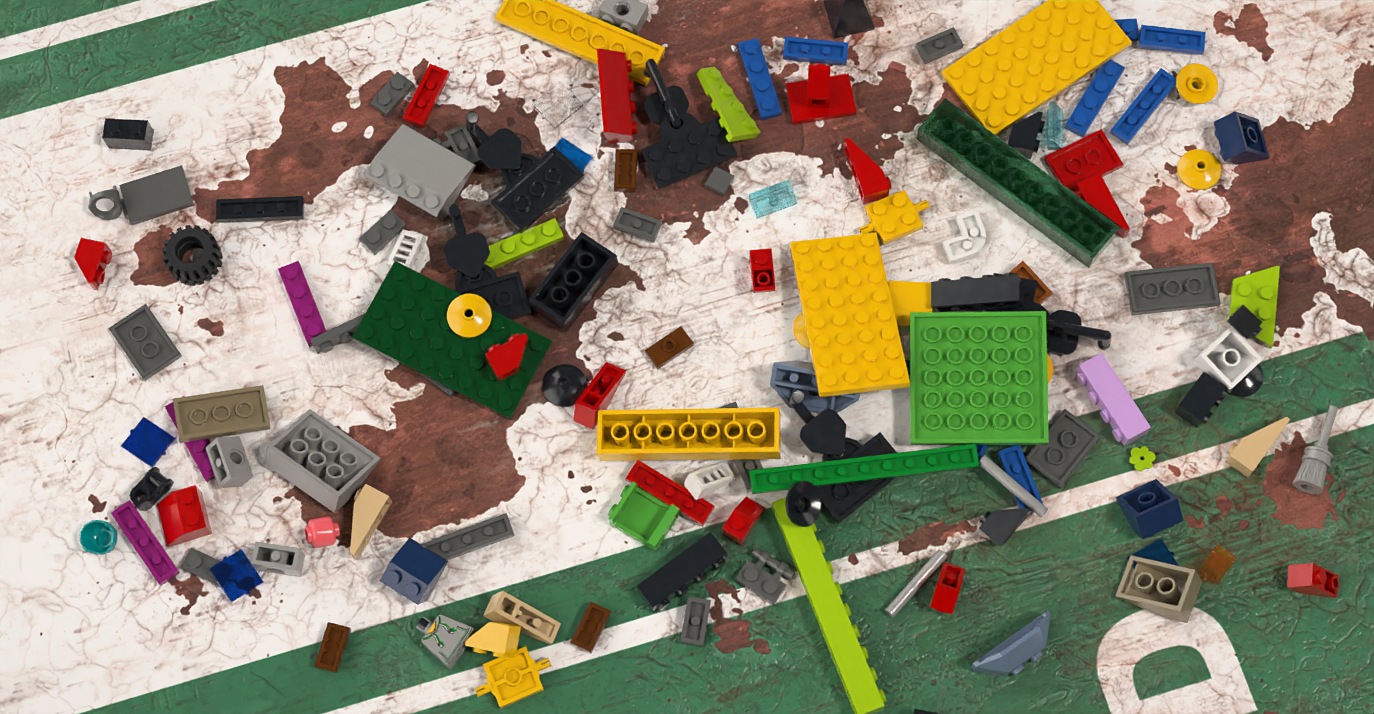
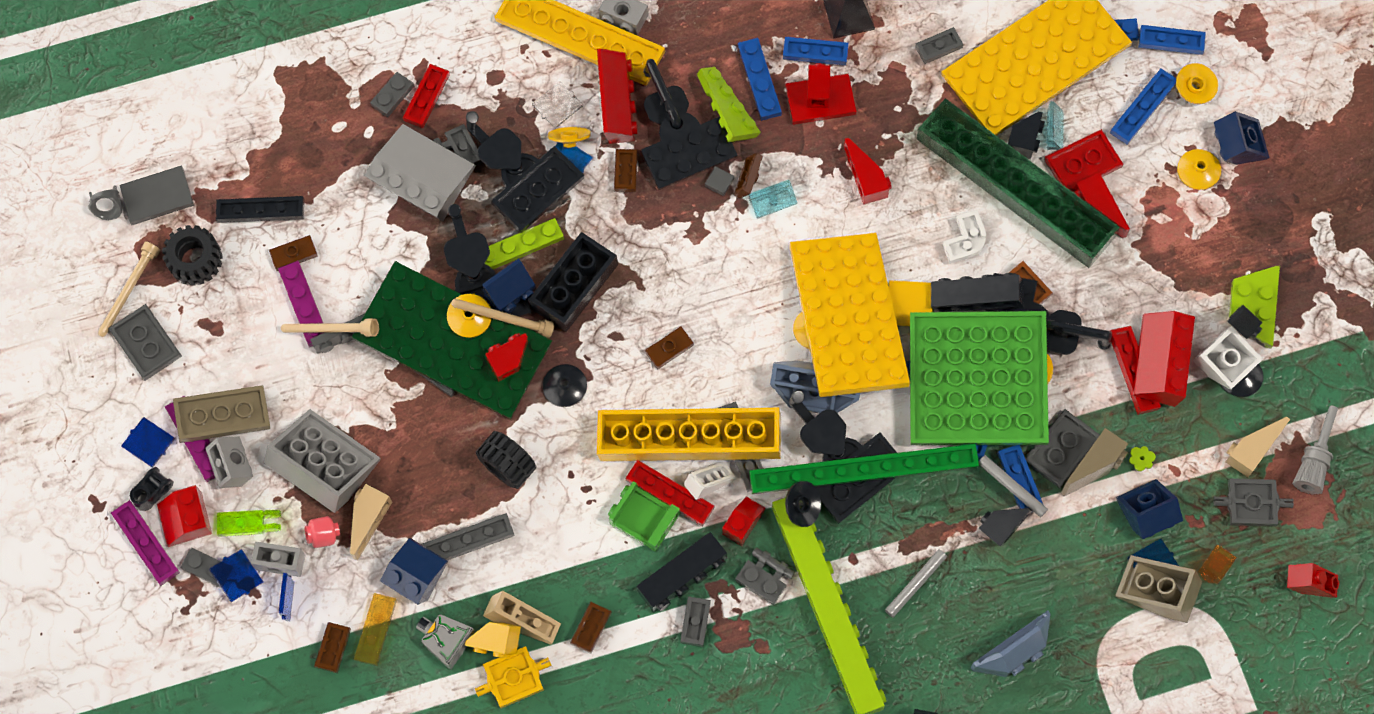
(92, 259): red slope -> none
(98, 537): teal hair -> none
(128, 134): black brick -> none
(148, 252): none -> tan piece
(246, 522): none -> clear neon green hinge
(286, 597): none -> clear blue piece
(297, 250): none -> reddish brown plate
(368, 327): none -> tan piece
(375, 629): none -> clear yellow tile
(382, 232): dark grey plate -> none
(395, 255): white slope -> none
(506, 459): none -> black tyre
(509, 287): none -> dark blue slope
(542, 327): none -> tan piece
(569, 135): none -> yellow dish
(598, 395): red slope -> none
(637, 224): dark grey plate -> none
(748, 176): none -> reddish brown plate
(762, 270): red slope -> none
(894, 217): yellow plate -> none
(947, 588): red slope -> none
(1094, 98): blue plate -> none
(1103, 456): none -> dark tan slope
(1112, 399): lavender brick -> none
(1126, 351): none -> red plate
(1164, 357): none -> slope
(1172, 289): dark grey tile -> none
(1200, 399): black brick -> none
(1253, 502): none -> dark grey plate

